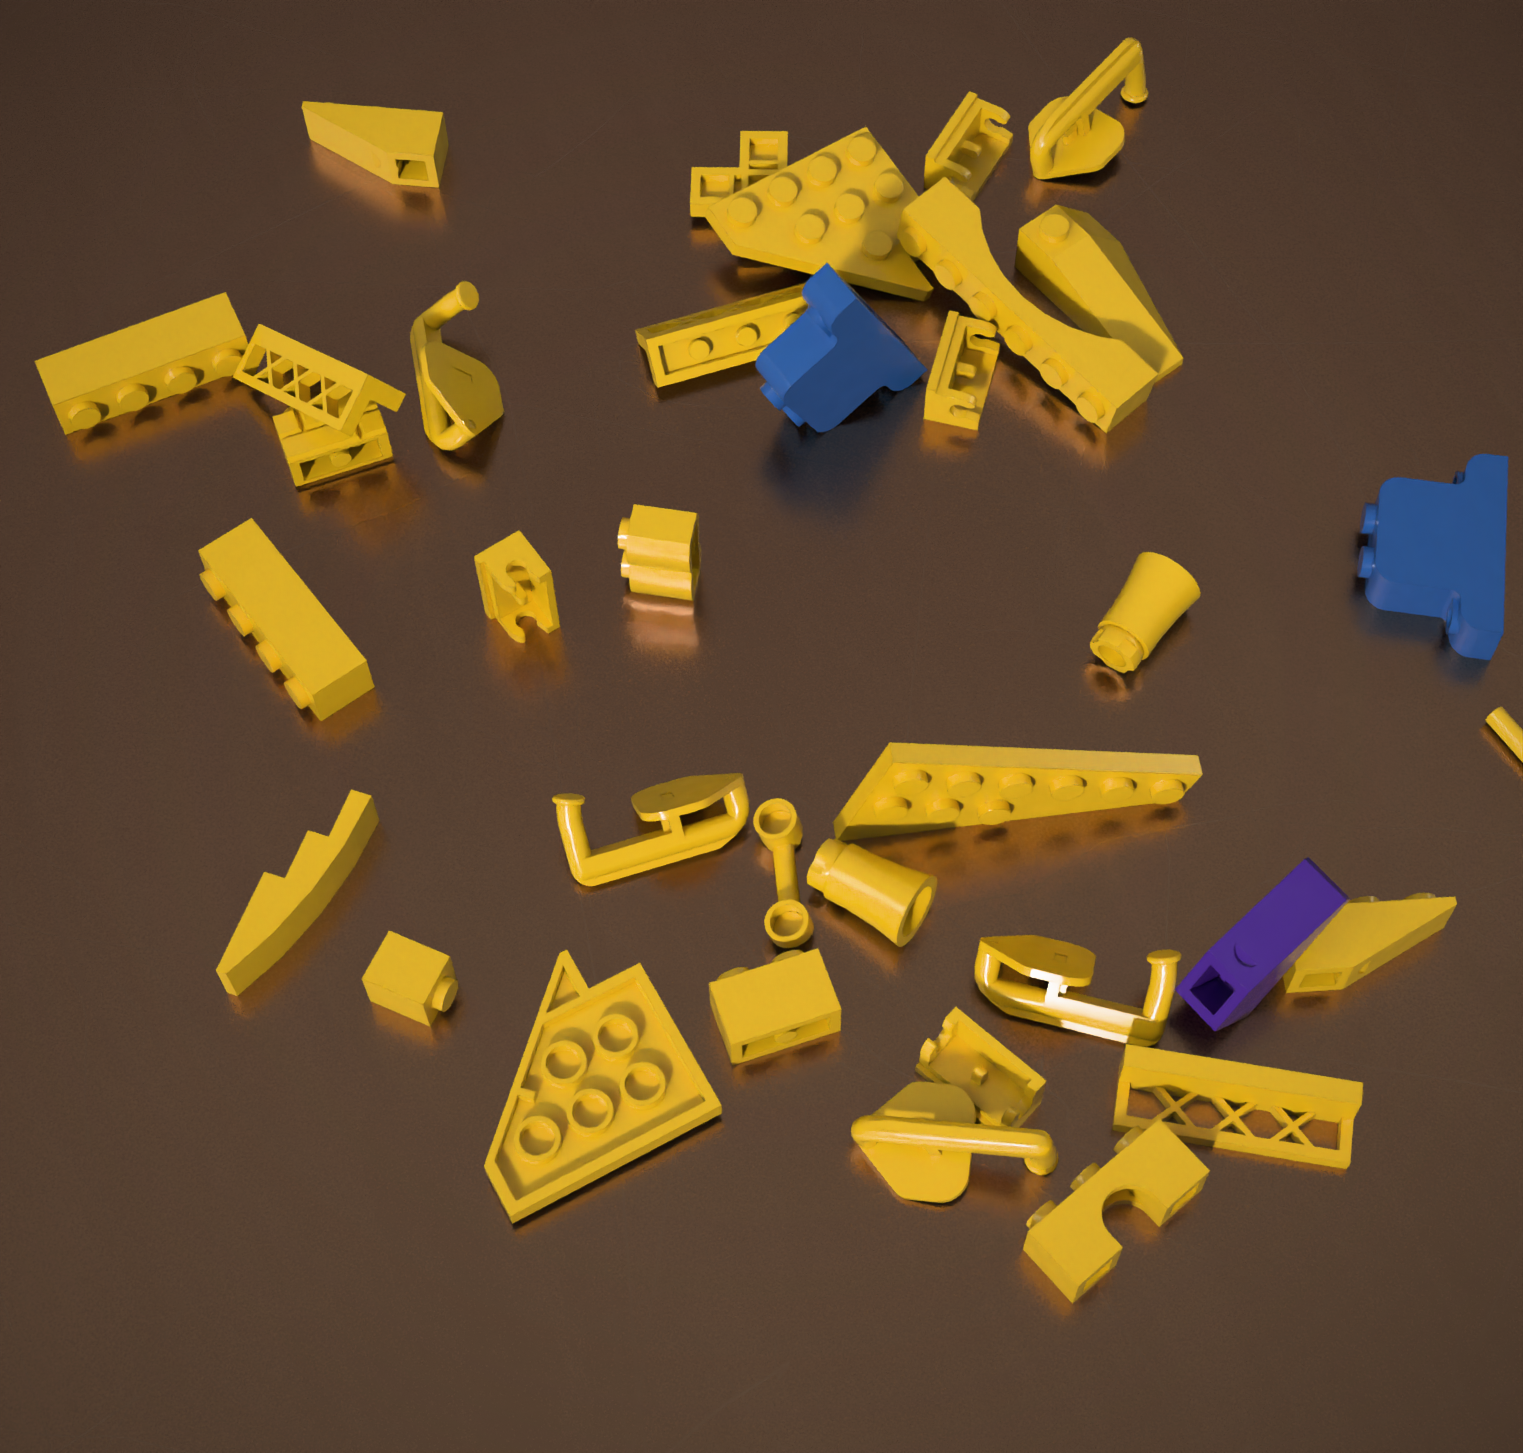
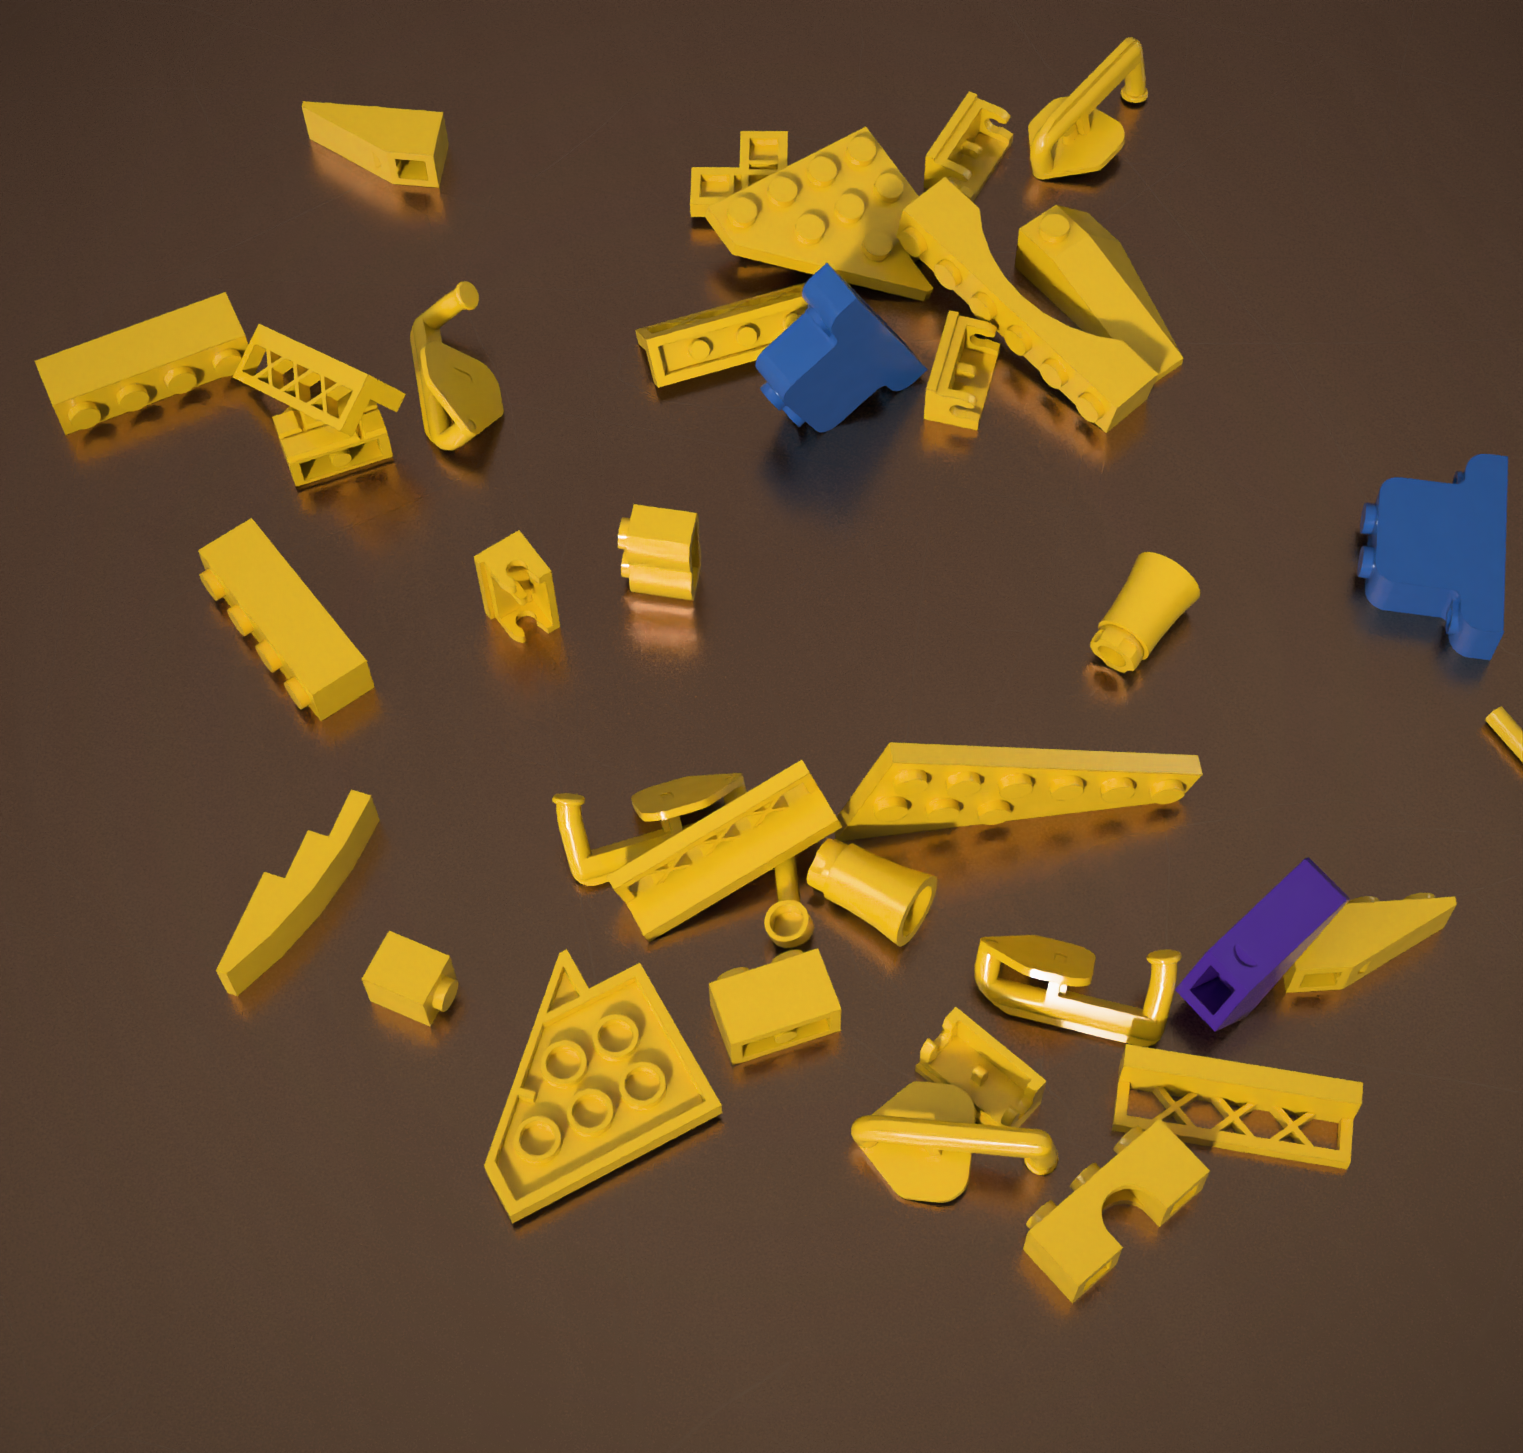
(725, 851): none -> yellow fence

